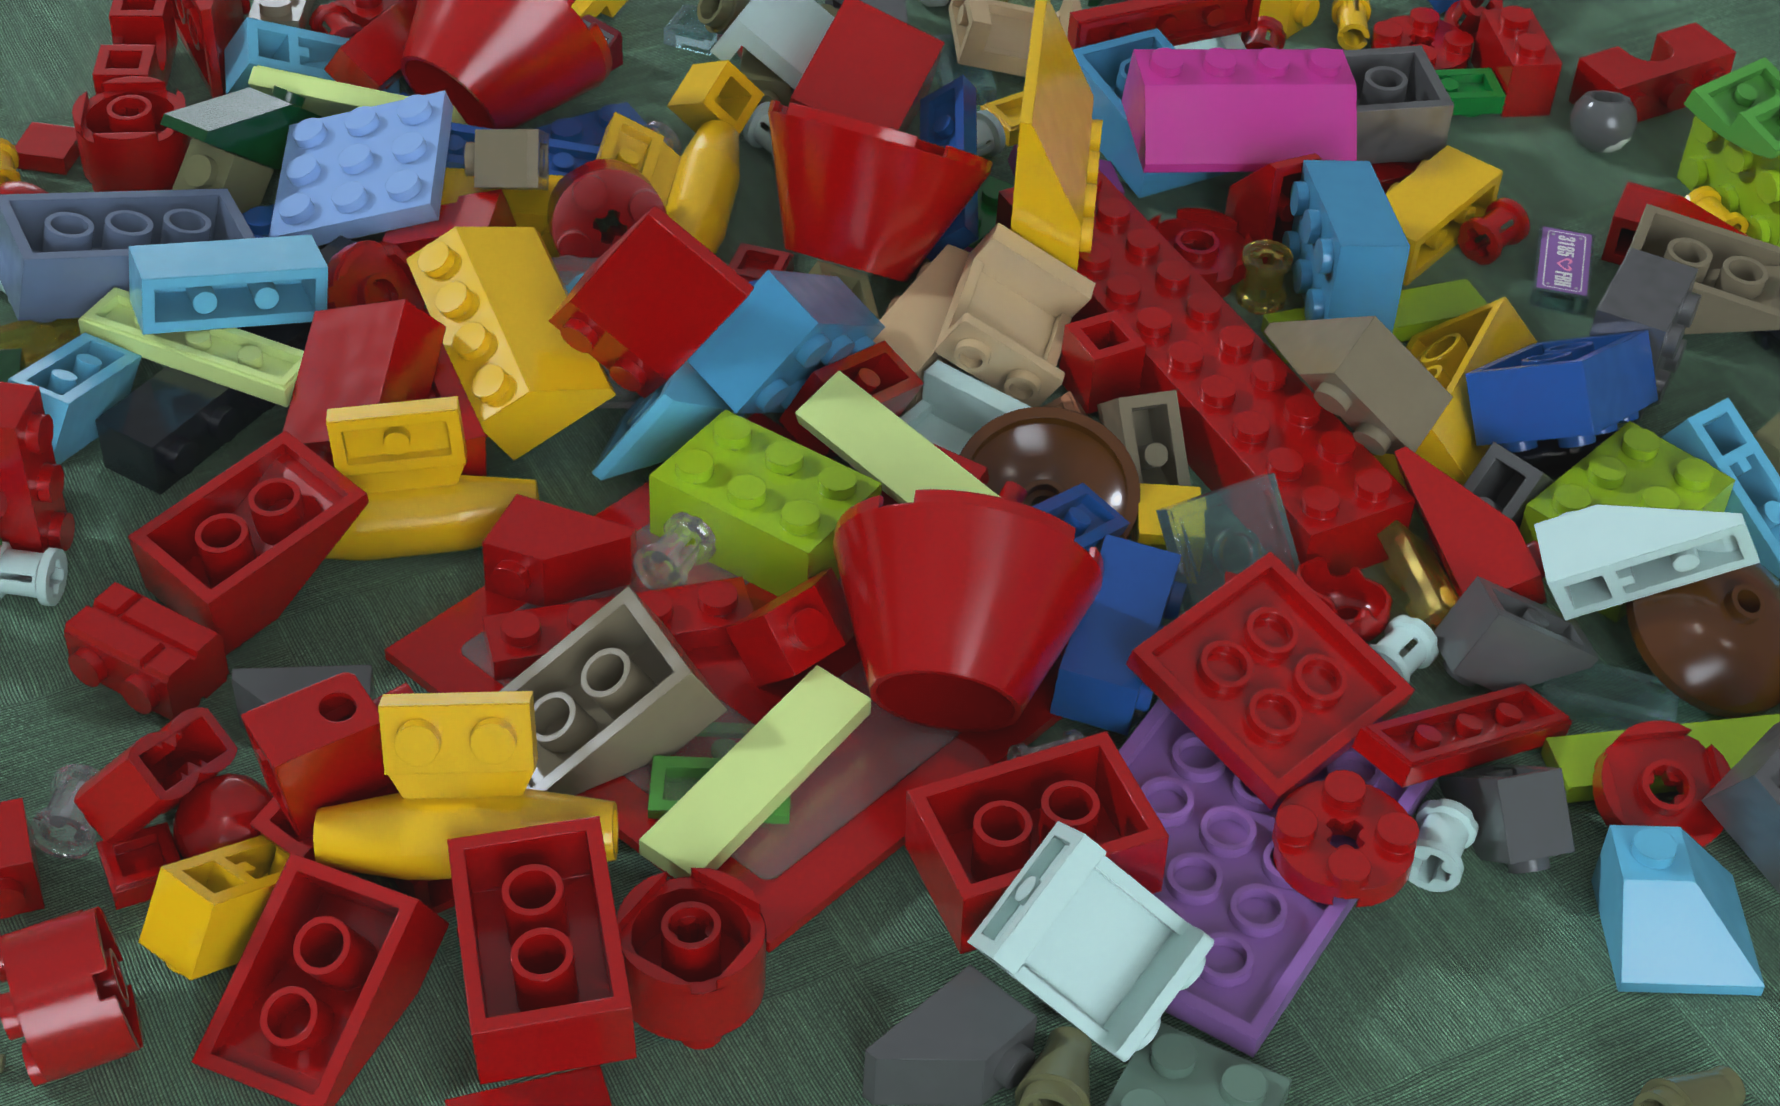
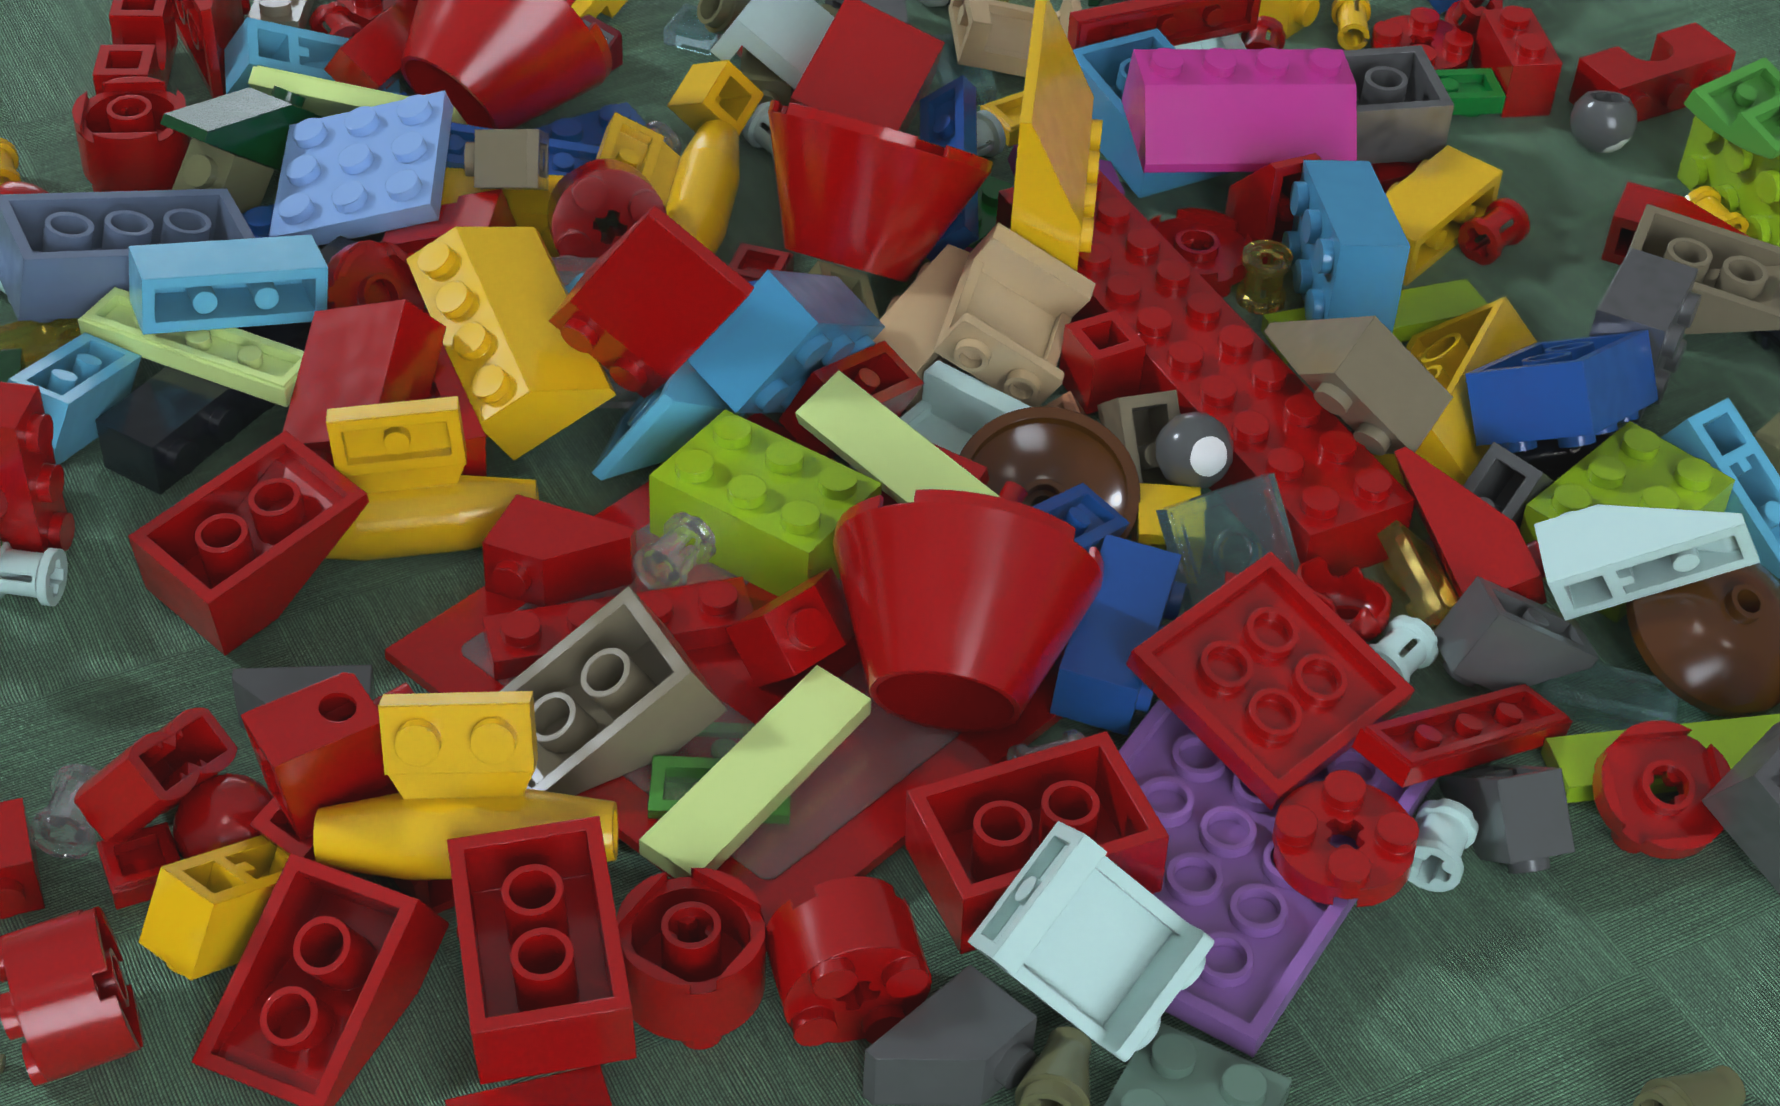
(48, 148): red tile -> none
(145, 652): red brick -> none
(847, 961): none -> red brick
(1194, 450): none -> dark grey piece
(1562, 270): tile -> none
(1672, 915): medium azure slope -> none

